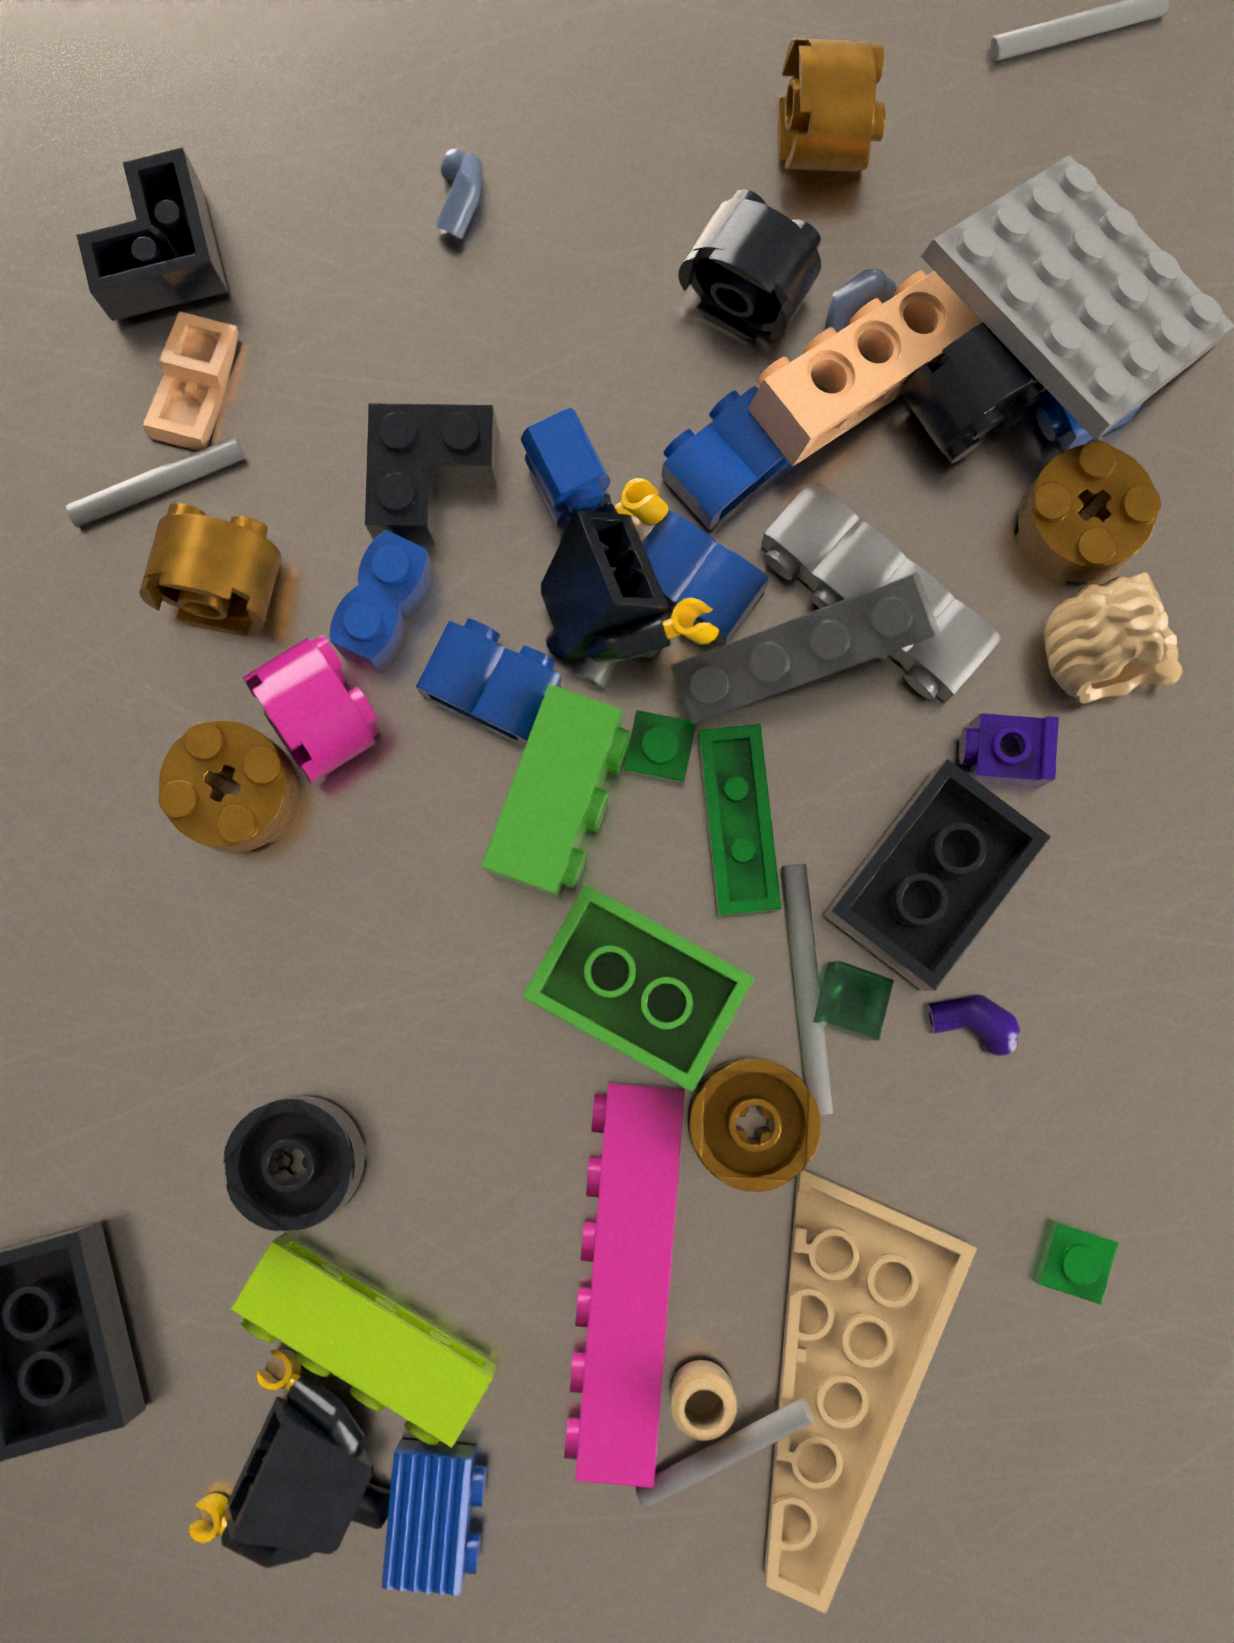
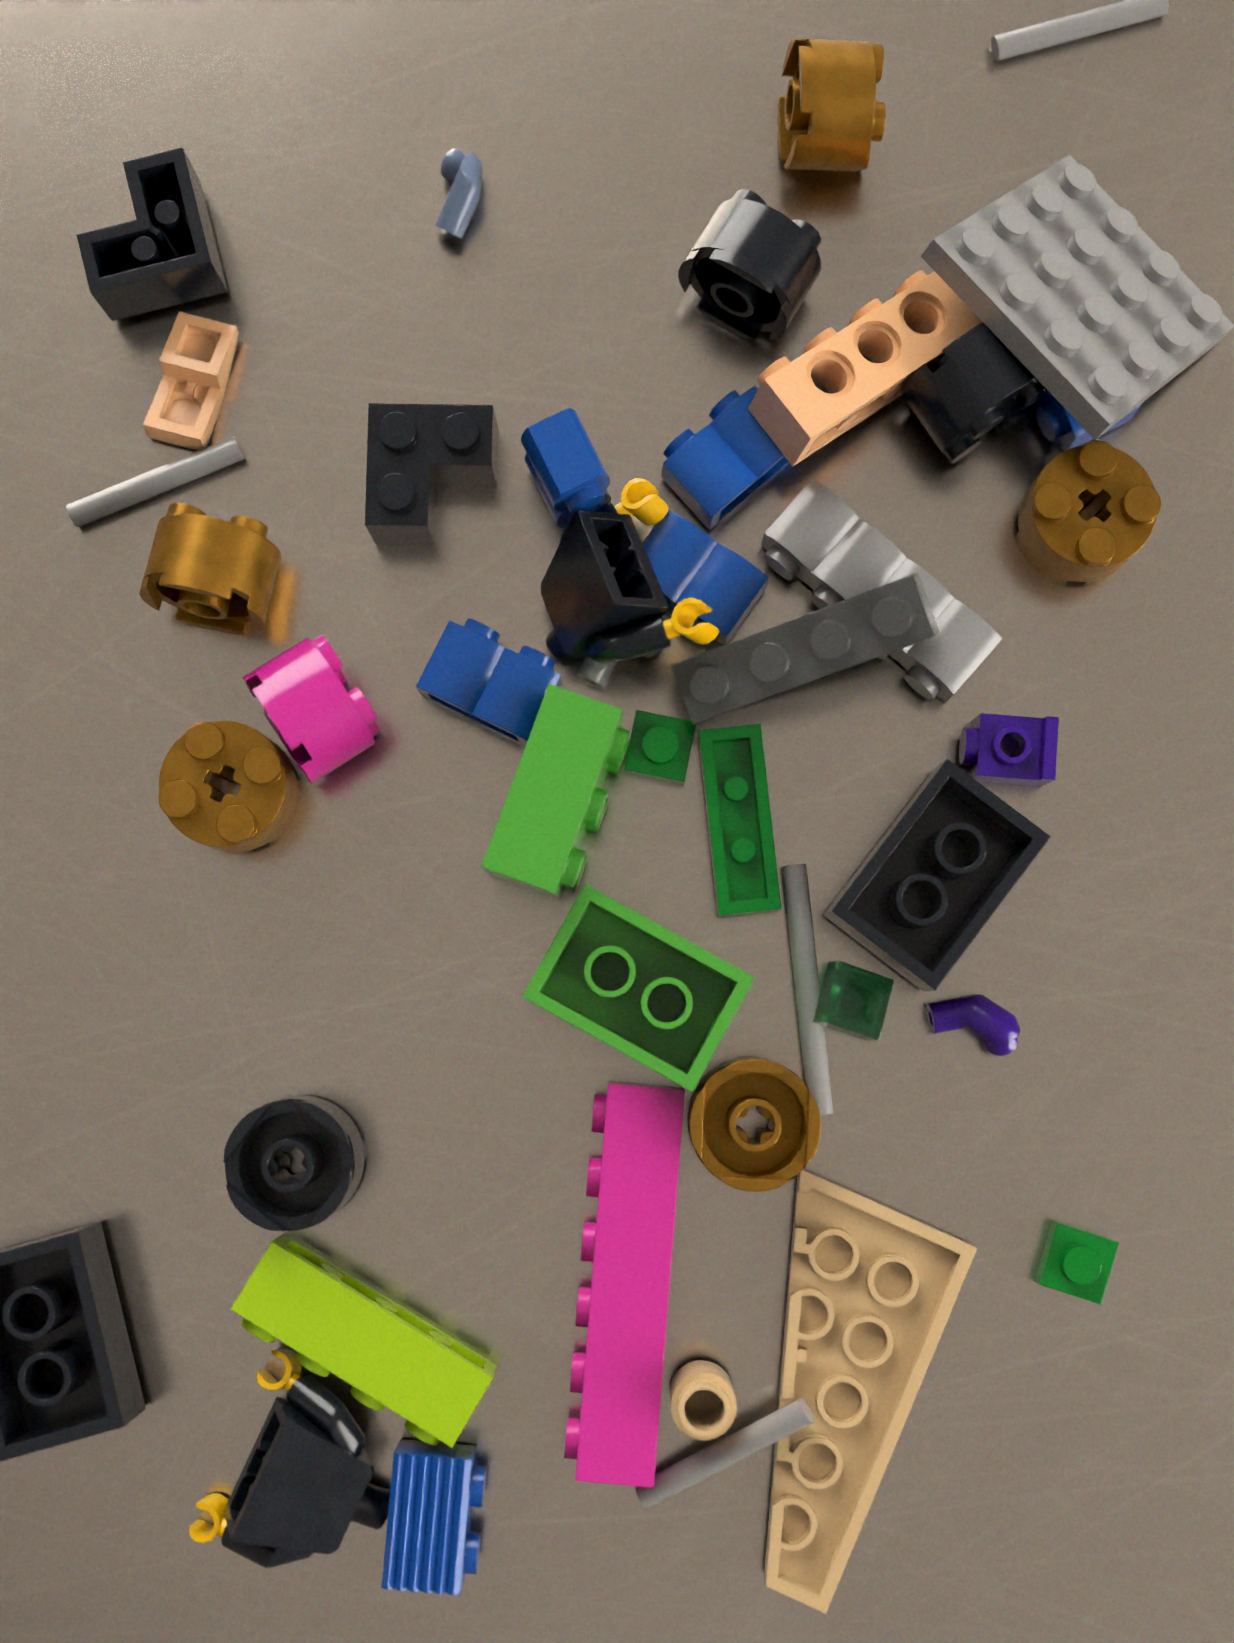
(391, 589): blue brick -> none
(857, 293): sand blue arm -> none
(1111, 640): tan hair -> none

